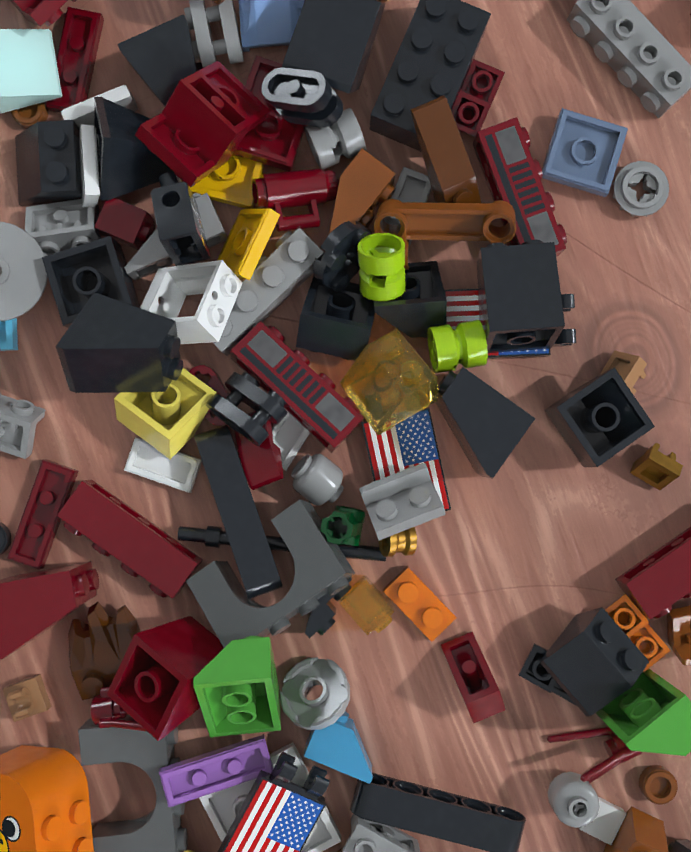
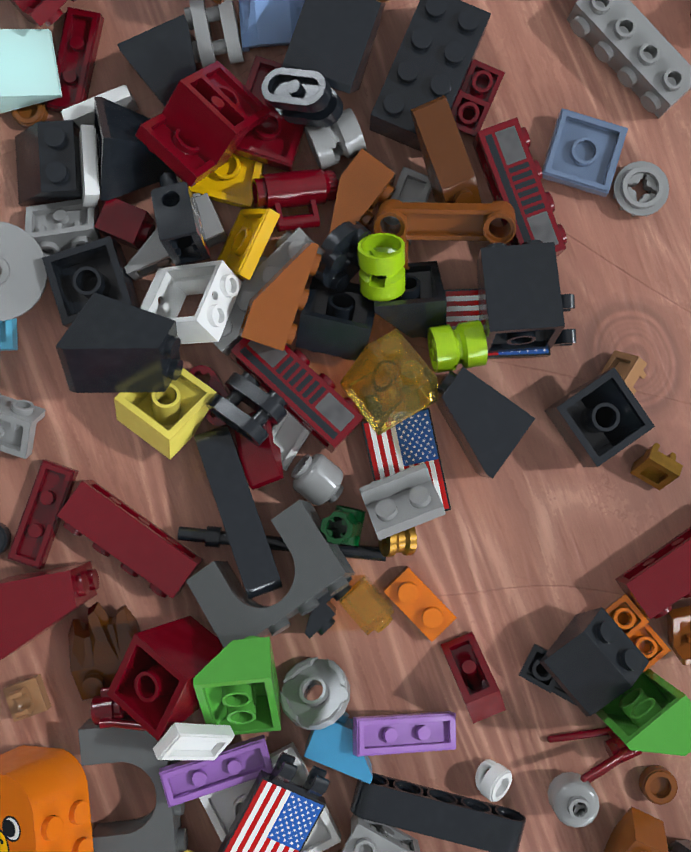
(176, 472): white tile -> none
(193, 742): none -> white tile
(274, 306): none -> dark orange slope
(404, 733): none -> medium lavender tile
(495, 782): none -> white tile
(606, 823): white tile -> none

